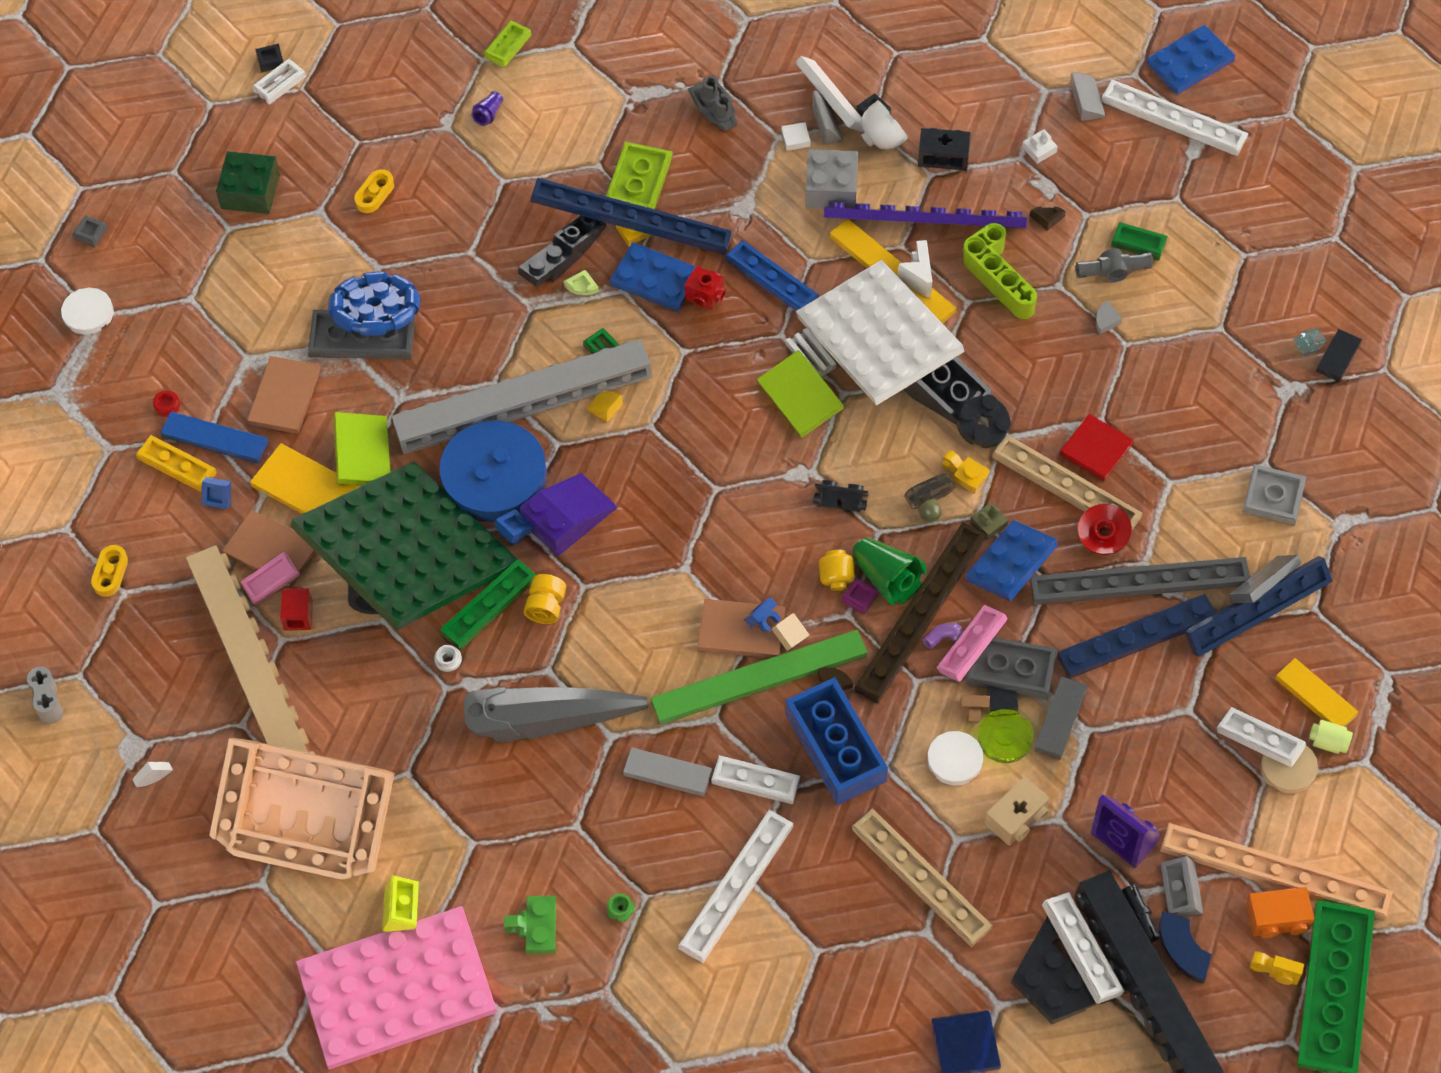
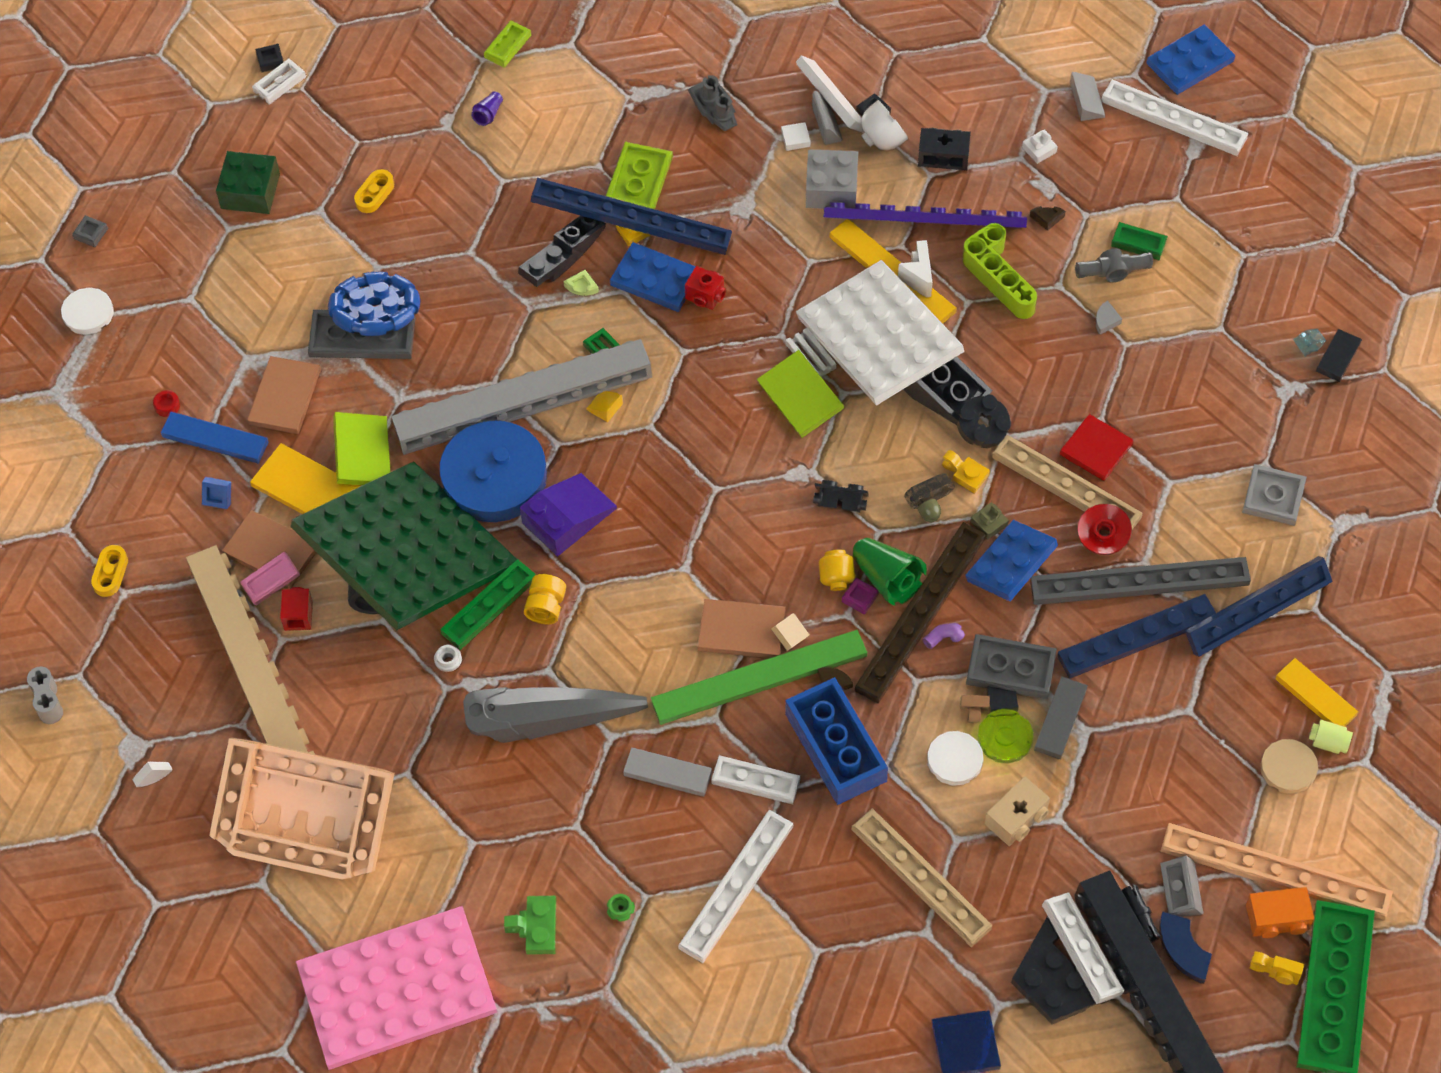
(175, 462): yellow tile -> none
(400, 904): neon yellow slope -> none
(513, 526): blue tile -> none
(761, 613): blue tile -> none
(770, 276): blue tile -> none
(972, 643): bright pink tile -> none
(1123, 830): dark purple slope -> none
(1261, 737): white tile -> none
(1265, 579): dark grey tile -> none

